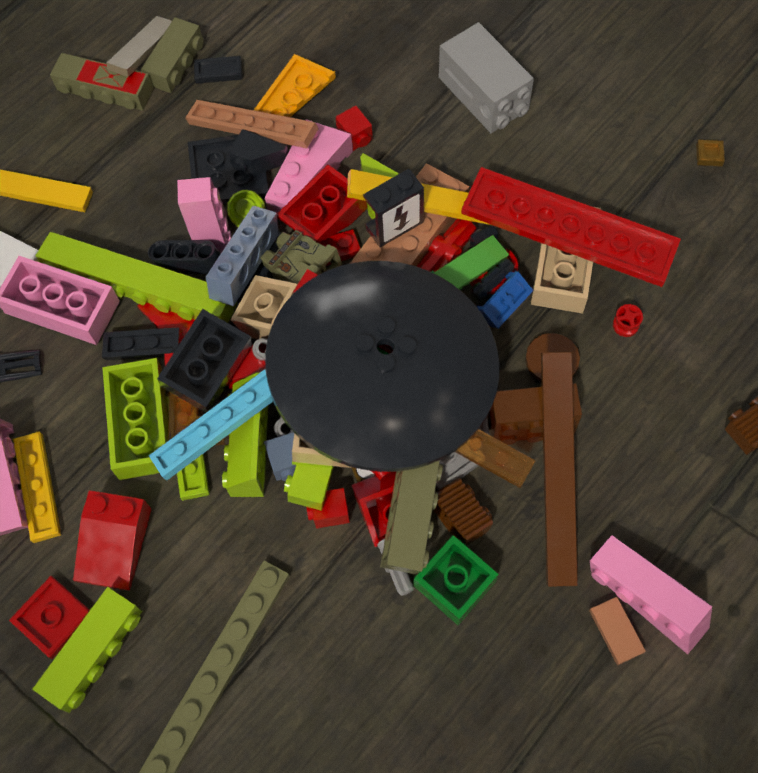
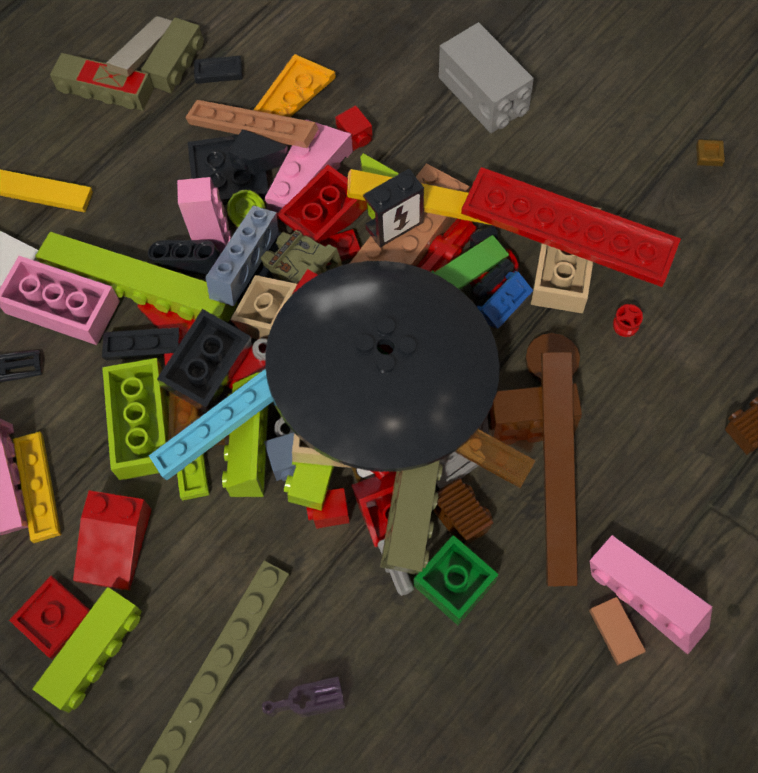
(324, 694): none -> clear purple piece

